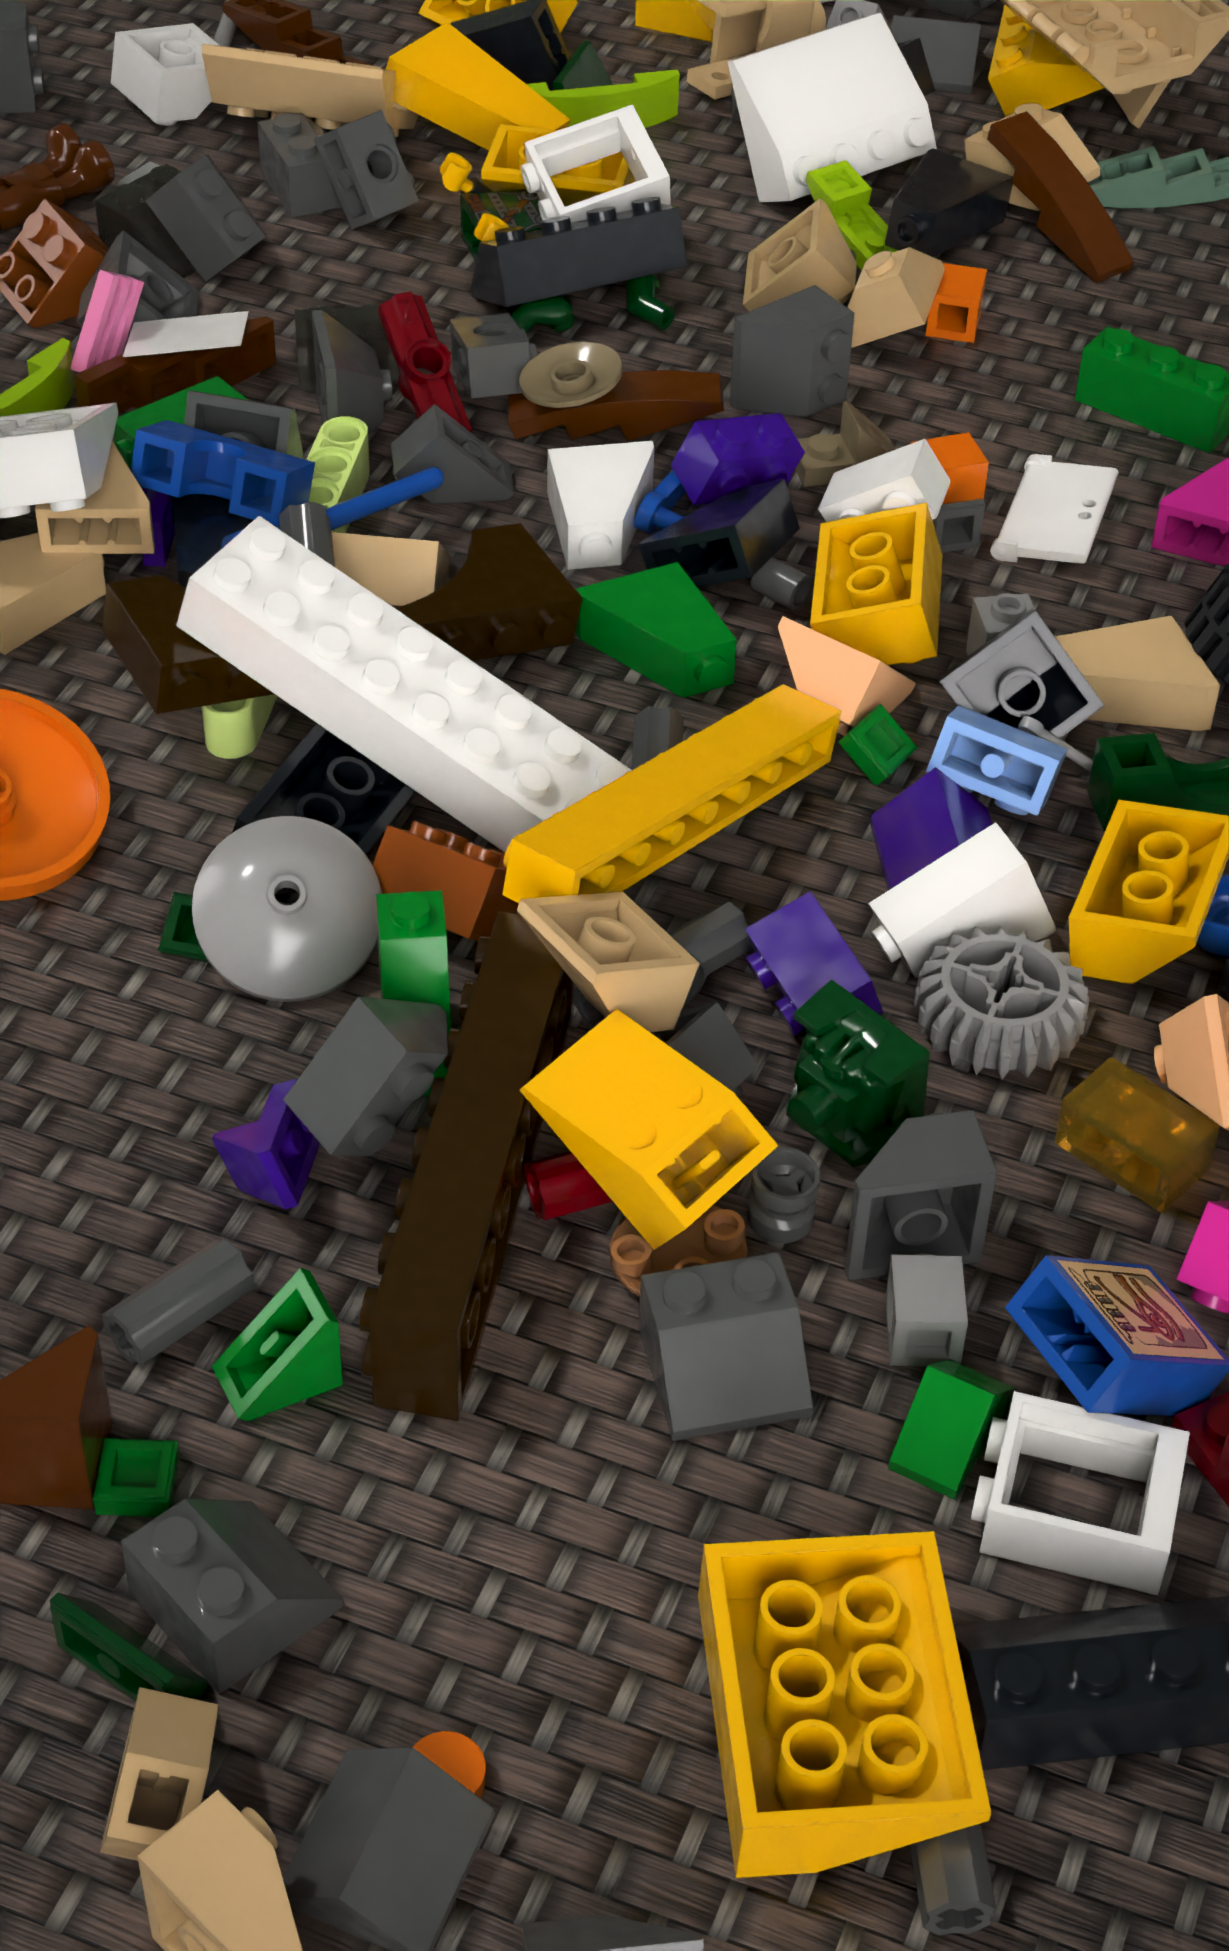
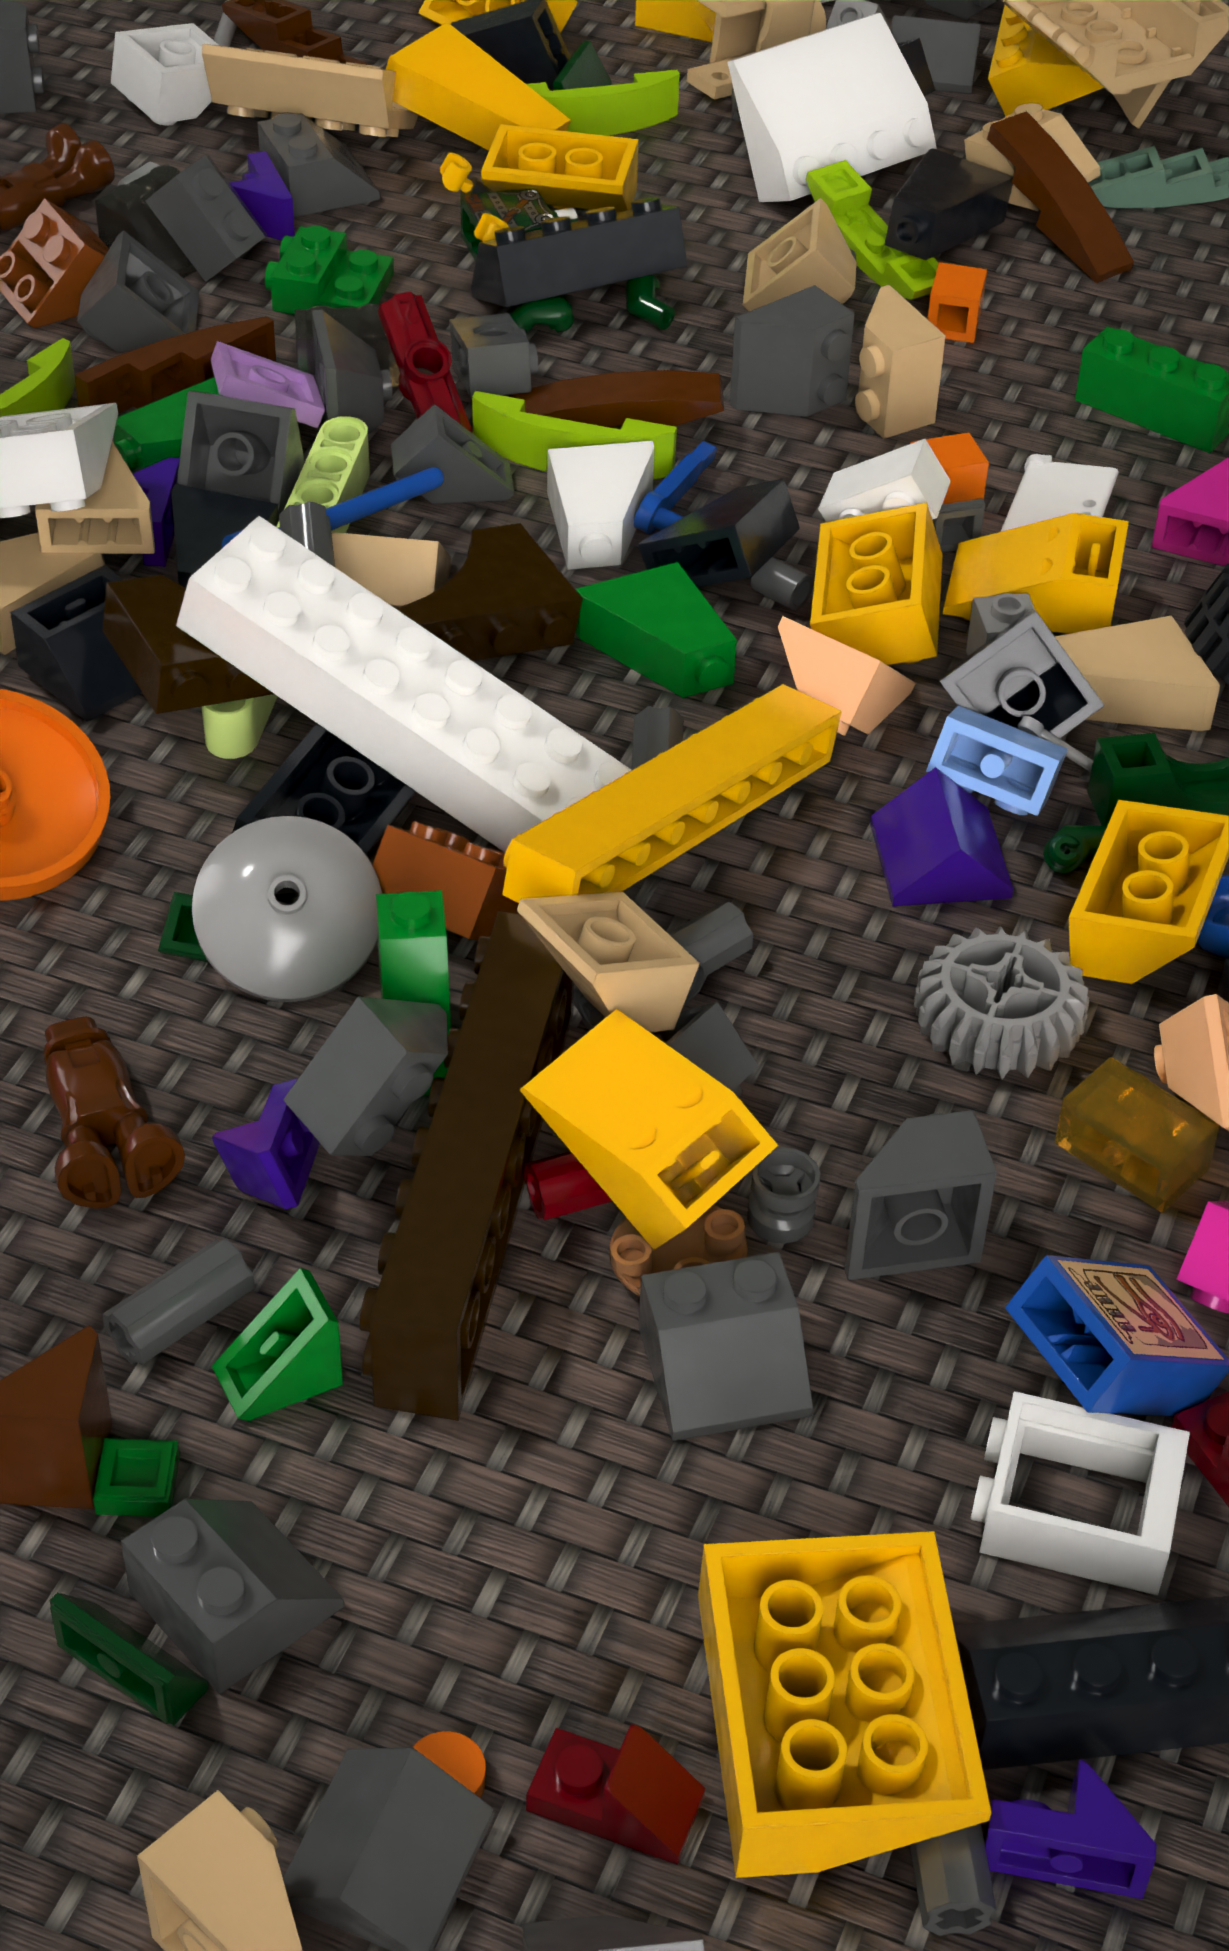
(67, 651): none -> black slope
(100, 1110): none -> reddish brown piece
(107, 319): bright pink tile -> none
(159, 1770): tan slope -> none
(186, 334): white sticker -> none
(195, 461): blue arch -> none
(266, 196): none -> dark purple slope
(266, 381): none -> lavender tile
(322, 272): none -> green plate
(346, 156): dark grey brick -> none
(528, 436): none -> lime slope
(571, 374): dark tan dish -> none
(586, 143): white window -> none
(620, 1795): none -> dark red slope
(735, 454): dark purple brick -> none
(800, 954): dark purple brick -> none
(828, 453): dark tan slope -> none
(854, 1075): dark green brick -> none
(877, 744): green tile -> none
(893, 293): tan slope -> none
(898, 367): none -> tan slope
(925, 1309): light grey brick -> none
(948, 1426): green slope -> none
(972, 886): white slope -> none
(1061, 562): none -> yellow slope
(1072, 846): none -> dark green arm
(1087, 1848): none -> dark purple slope

